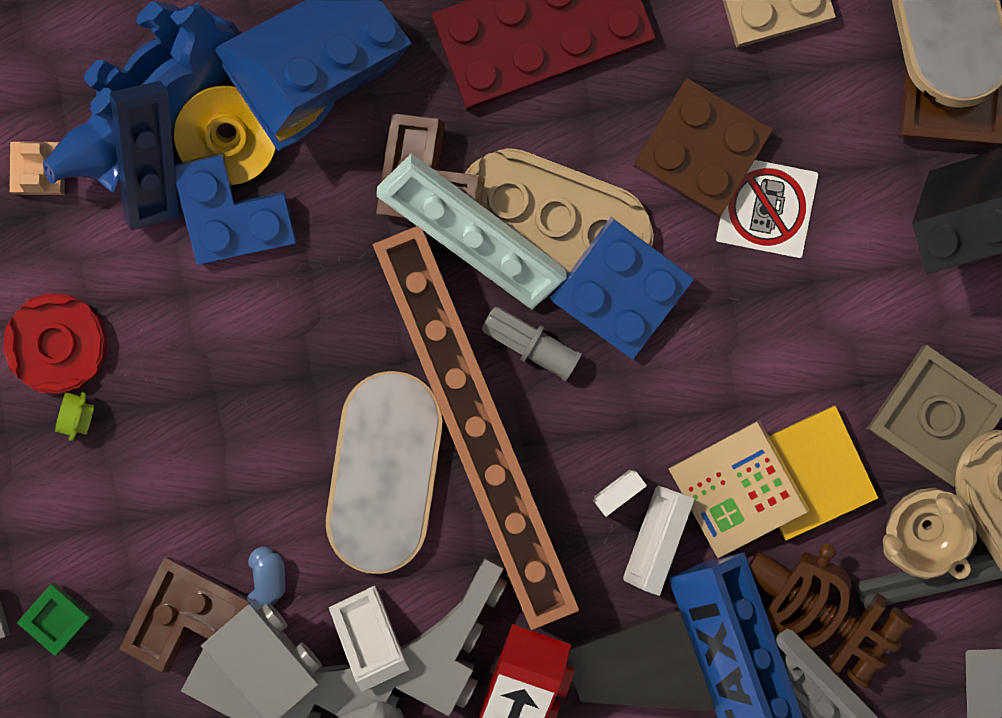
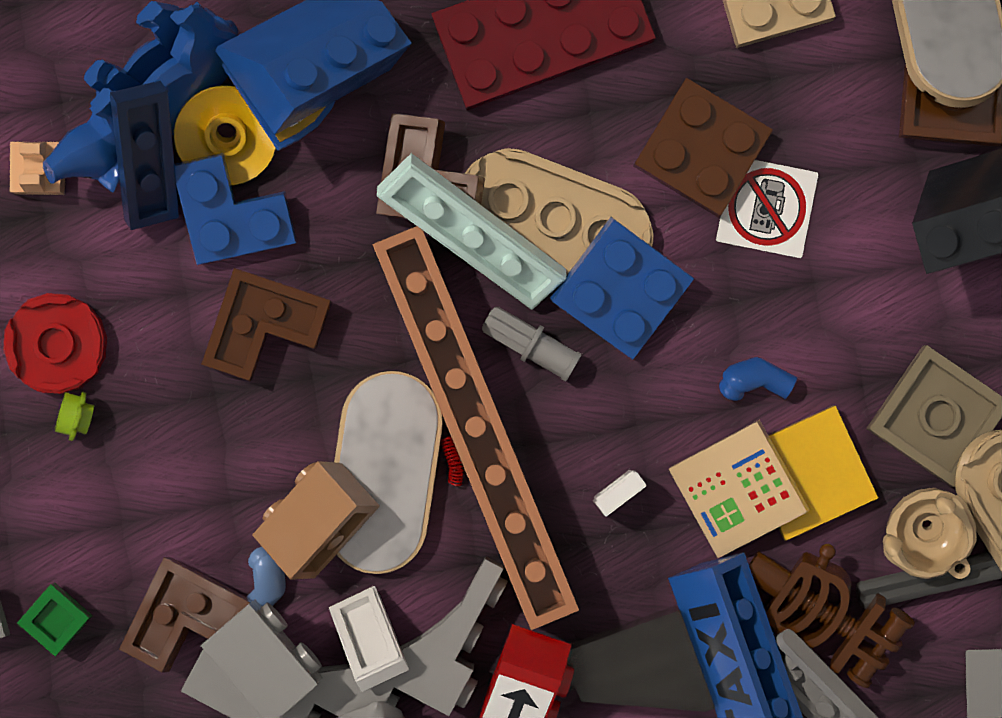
(254, 309): none -> reddish brown plate
(315, 519): none -> medium nougat brick
(454, 470): none -> red leg
(658, 540): white tile -> none
(754, 374): none -> blue arm

